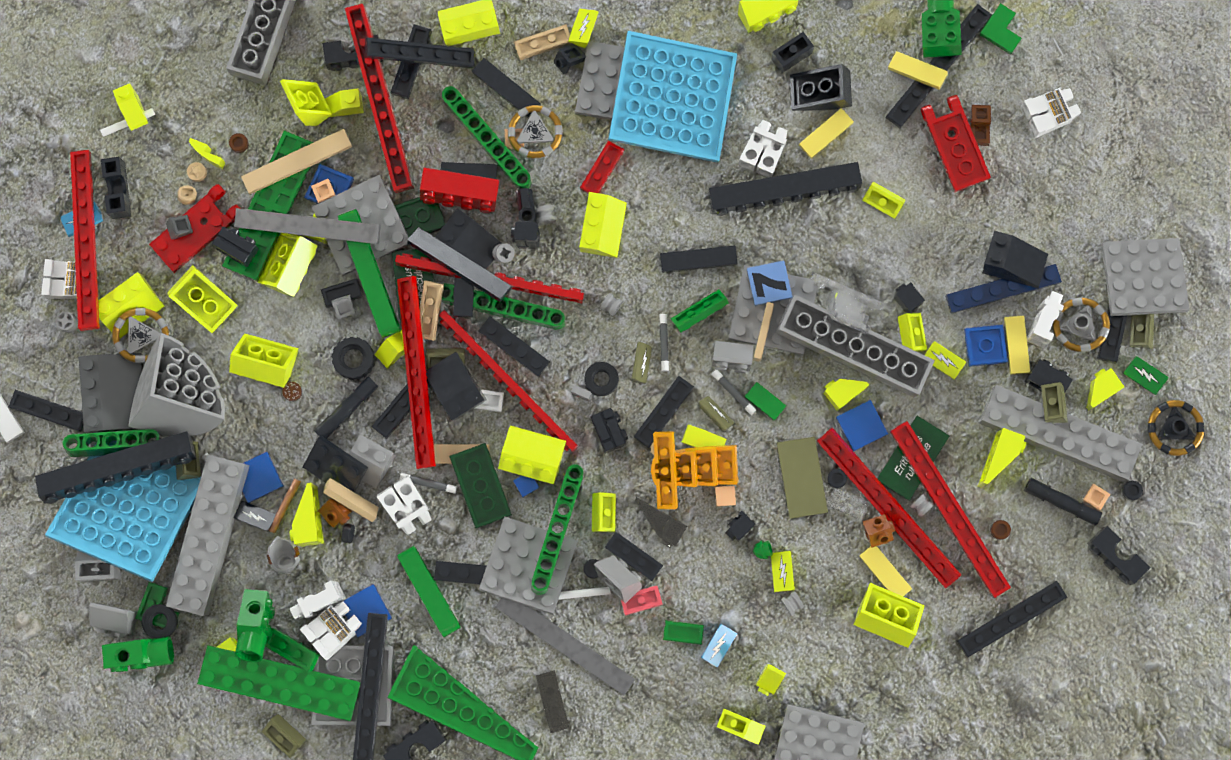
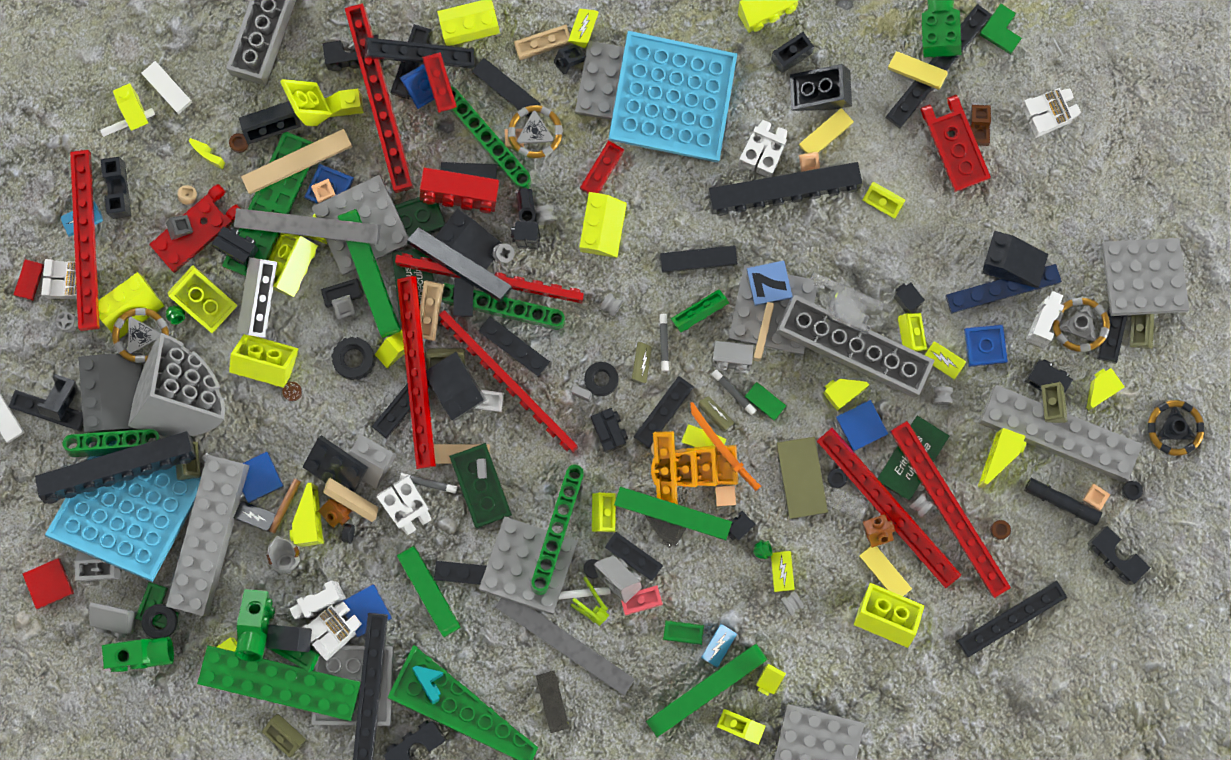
(29, 280): none -> red tile
(48, 583): none -> red tile
(58, 398): none -> black panel
(166, 87): none -> white tile
(175, 314): none -> green plate
(196, 172): tan tile -> none
(257, 297): none -> light grey brick
(269, 122): none -> black brick
(288, 638): none -> black panel
(346, 408): black piece -> none
(418, 86): none -> blue tile
(425, 677): none -> teal slope
(439, 82): none -> red tile
(481, 468): none -> light grey tile
(526, 485): blue tile -> none
(532, 454): neon yellow slope -> none
(596, 615): none -> lime plant
(673, 513): none -> green tile
(706, 690): none -> green beam
(738, 467): none -> orange sword
(809, 161): none -> light nougat tile
(943, 395): none -> light grey wheel
(1017, 345): light yellow tile -> none
(1145, 375): green slope -> none

